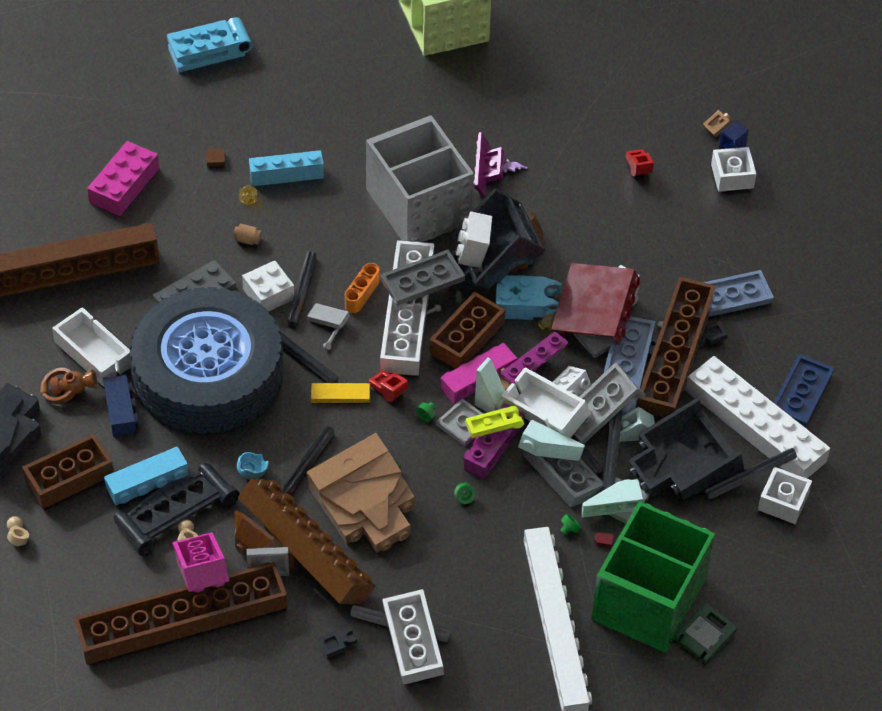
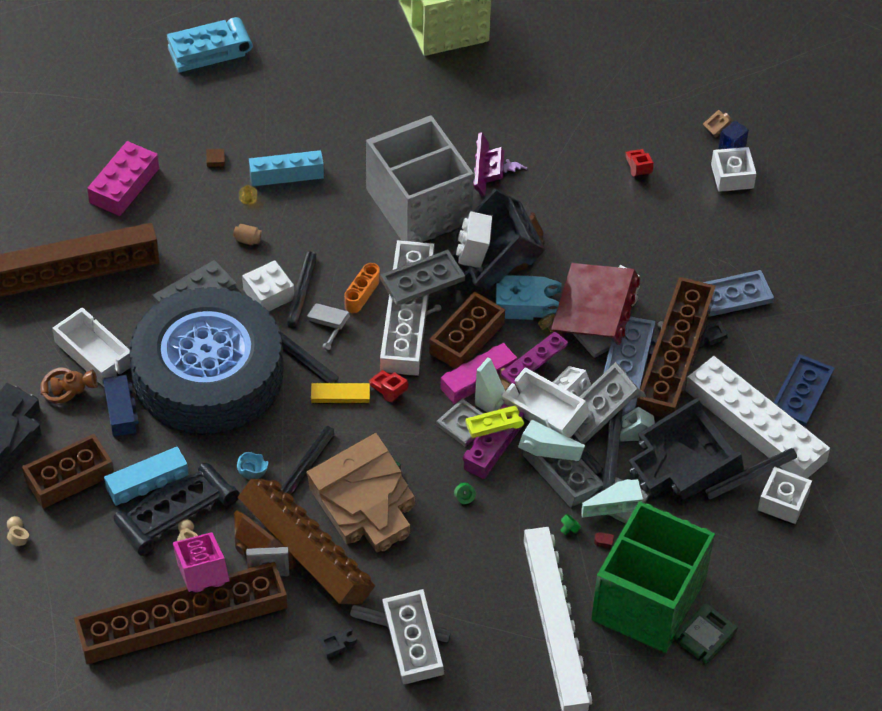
(426, 411): green tile -> none

